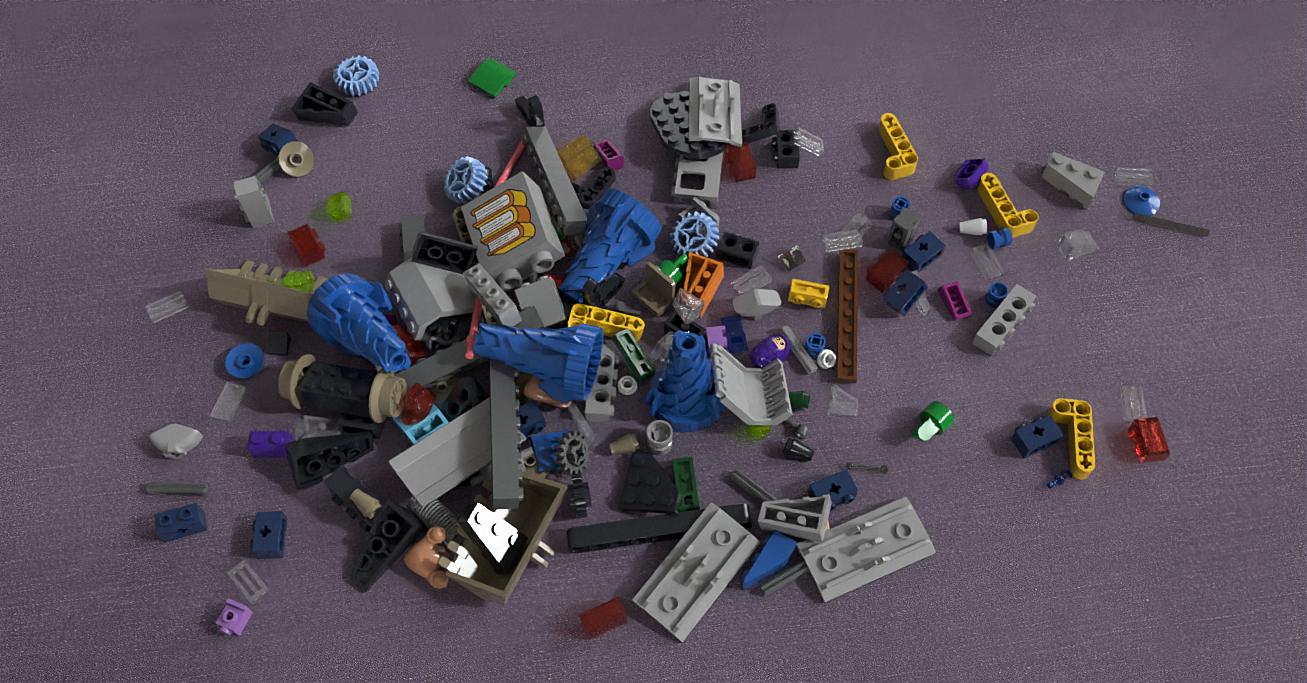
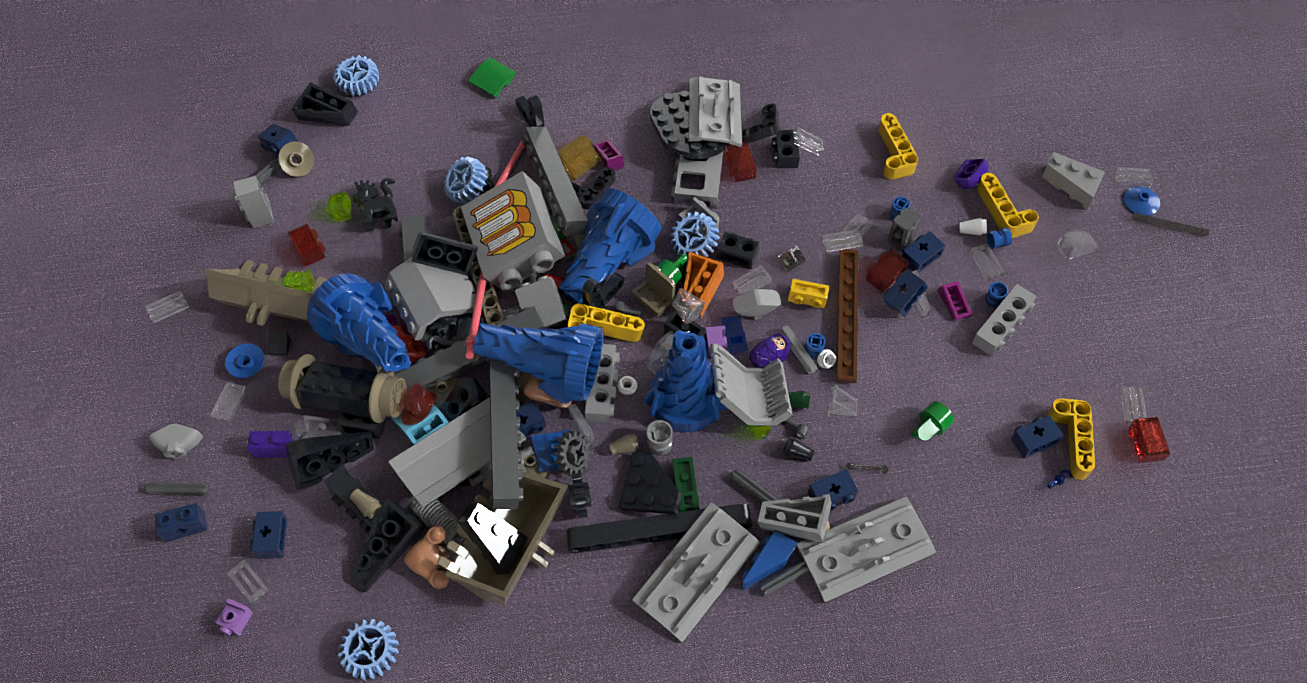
(376, 644): none -> light blue gear
(377, 207): none -> black animal
(492, 296): light grey brick -> none
(603, 618): clear red brick -> none
(633, 355): dark green plate -> none

